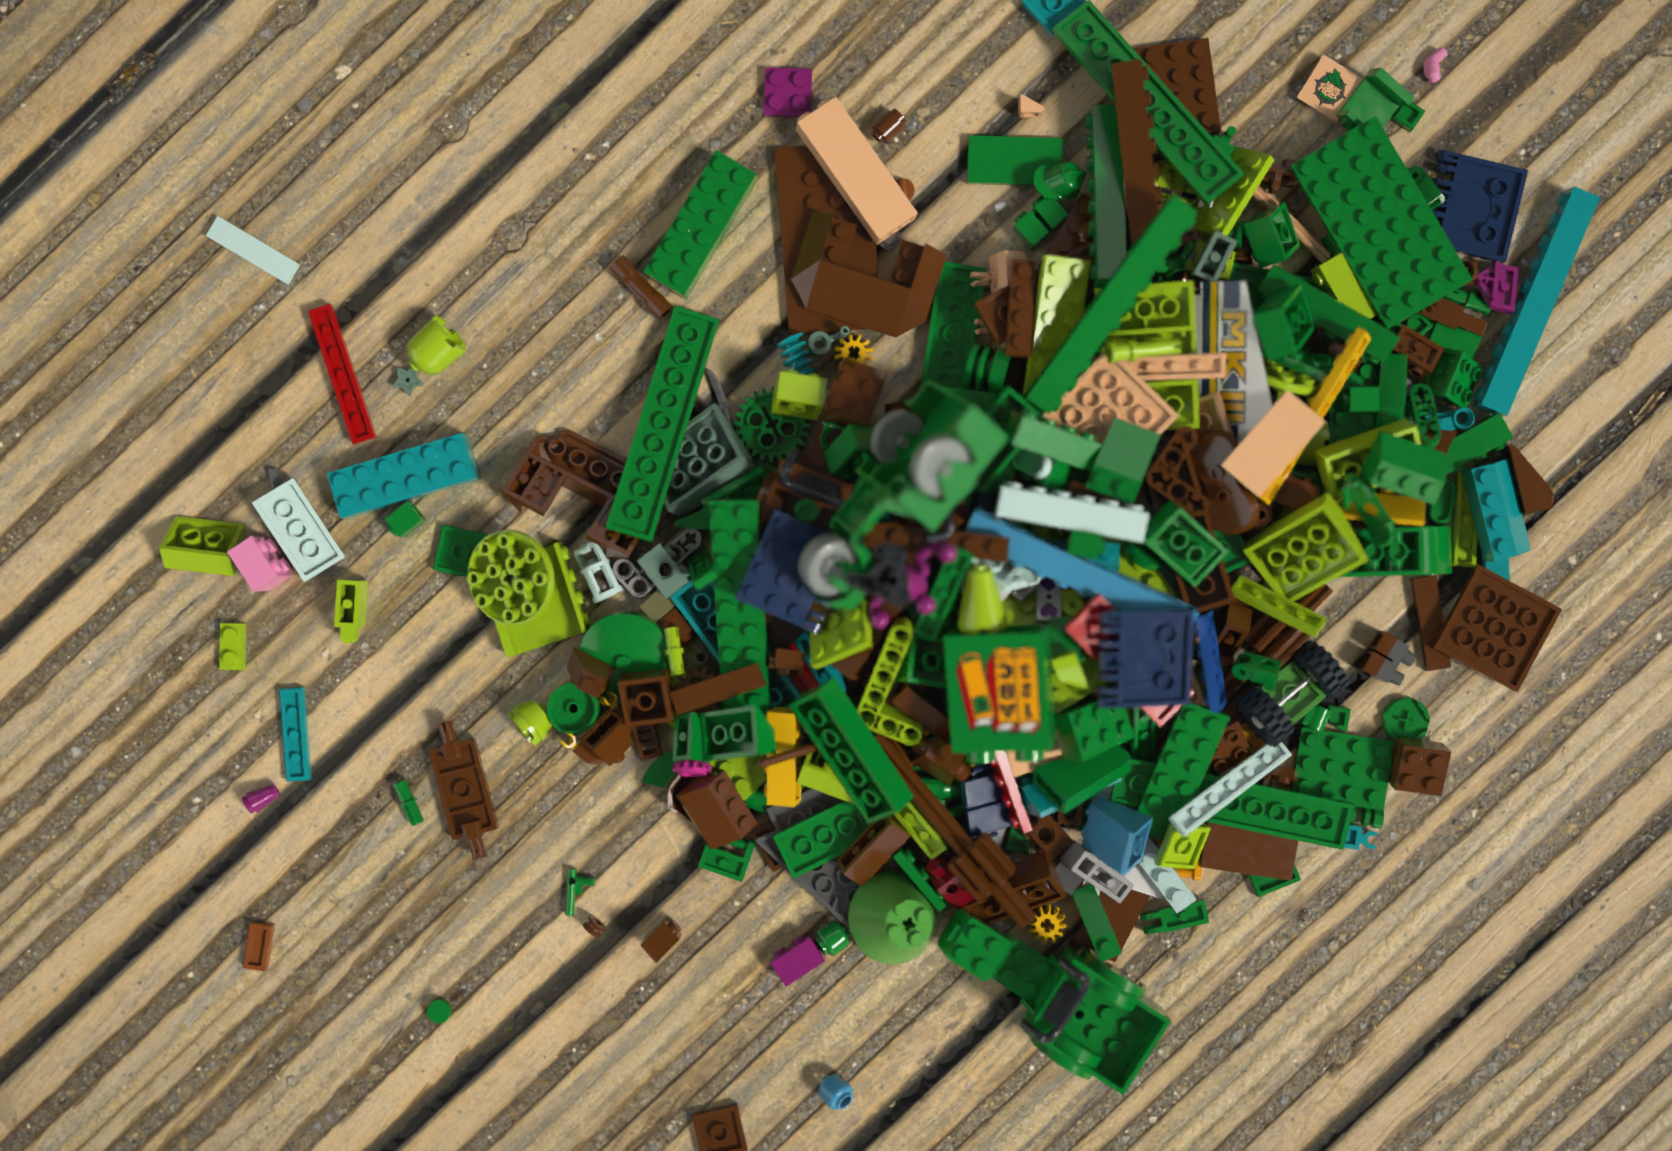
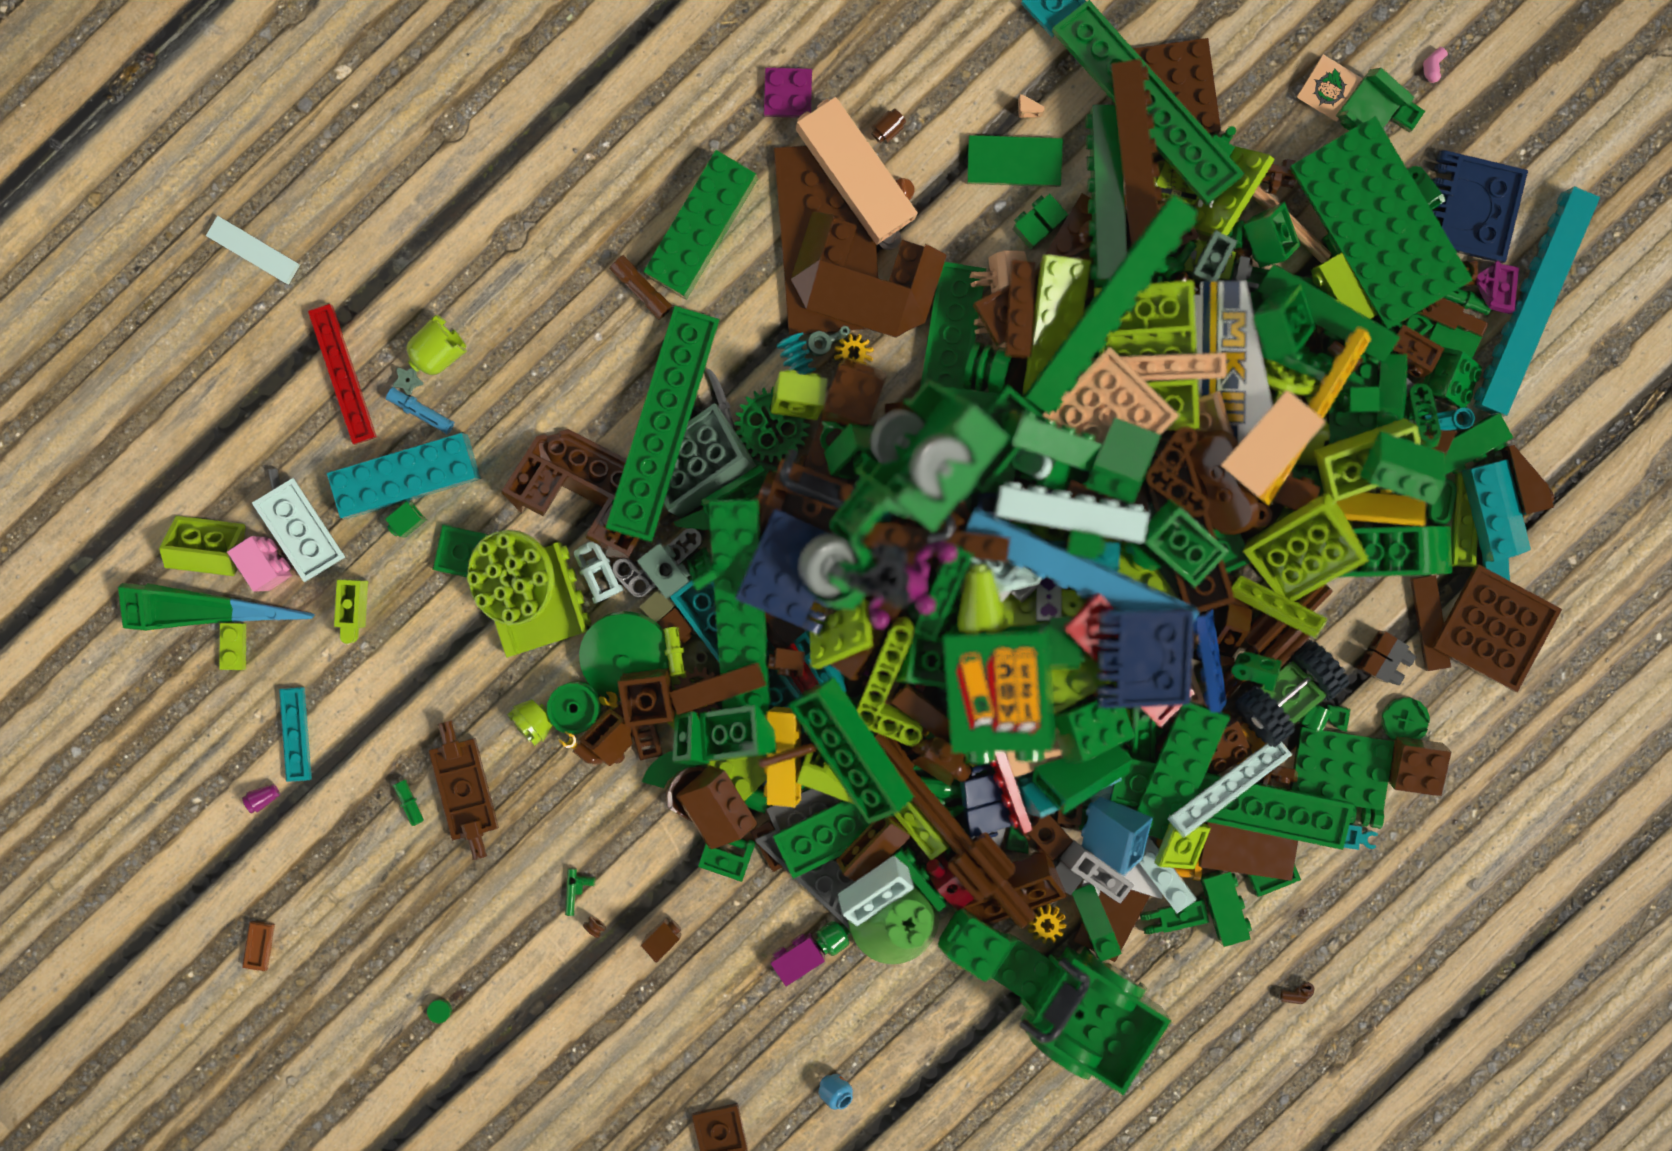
(166, 607): none -> green plate
(412, 406): none -> dark azure pin
(589, 673): reddish brown slope -> none
(692, 768): dark pink gear -> none
(806, 510): green plate -> none
(875, 891): none -> light aqua brick
(1059, 180): green piece -> none
(1069, 669): lime slope -> none
(1132, 350): lime pin -> none
(1225, 907): none -> green brick
(1242, 271): none -> dark grey bracket
(1299, 995): none -> reddish brown arm
(1381, 526): green piece -> none

